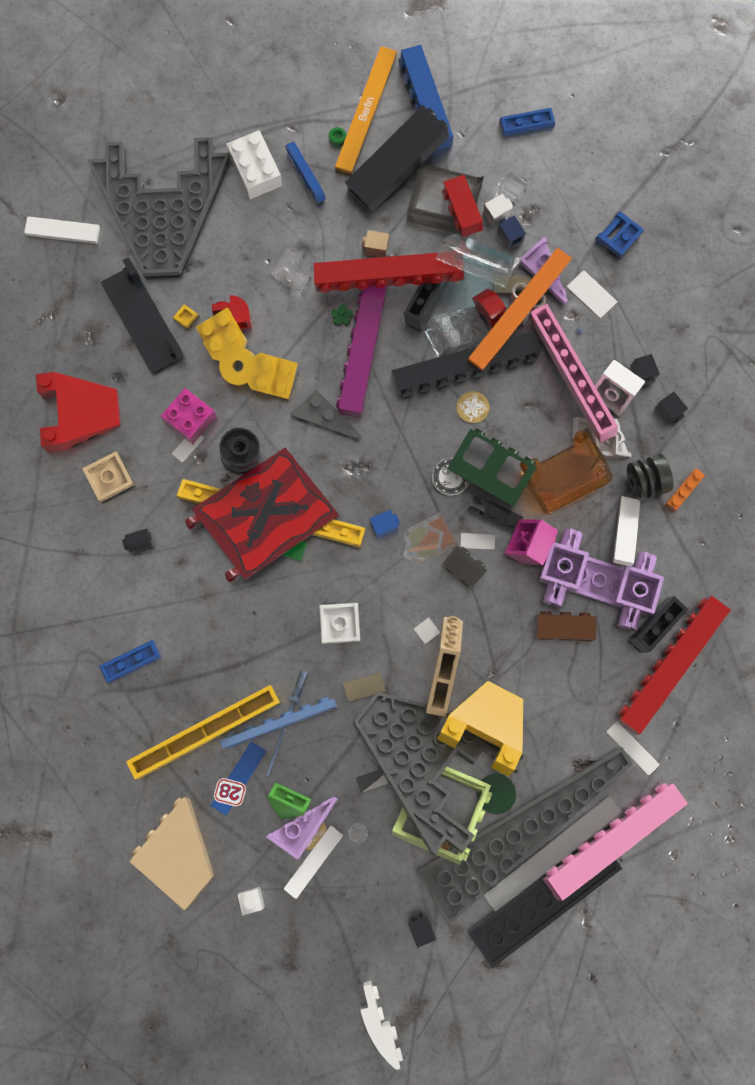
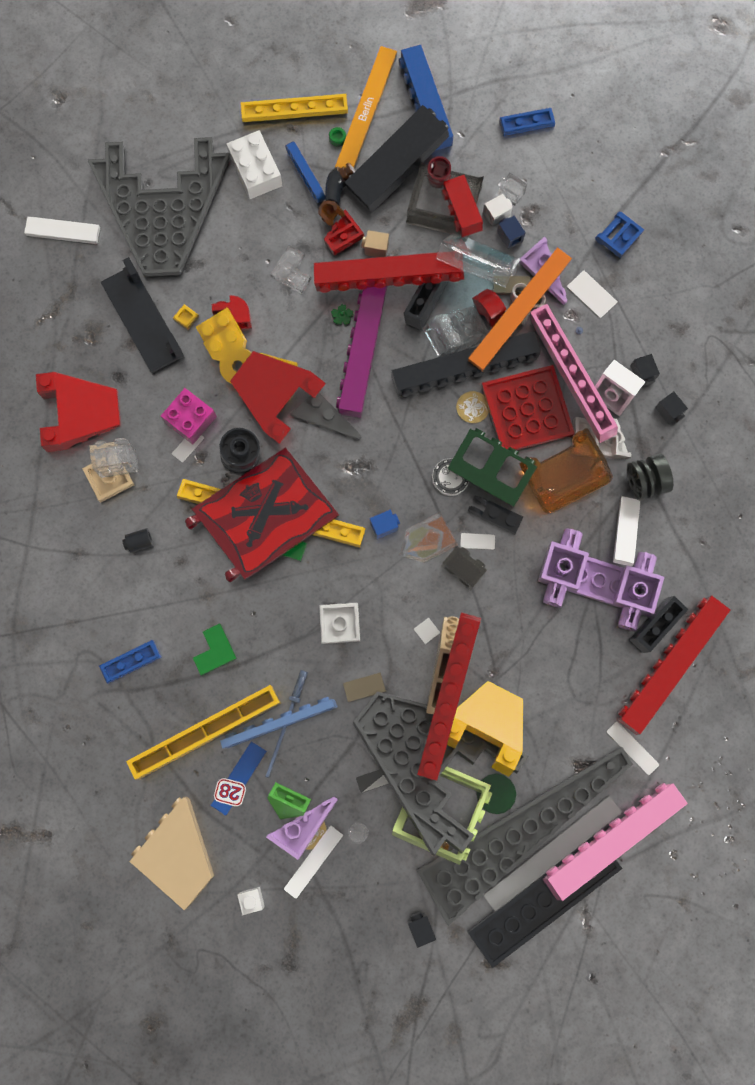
(113, 458): none -> clear brick
(219, 653): none -> green tile
(267, 387): none -> red wedge
(294, 107): none -> yellow plate
(334, 185): none -> piece
(343, 234): none -> red wing
(380, 1033): white slope -> none
(438, 171): none -> dark red wheel
(449, 696): none -> red brick
(528, 408): none -> red plate
(531, 541): dark pink brick -> none
(565, 626): reddish brown brick -> none
(684, 490): orange piece -> none

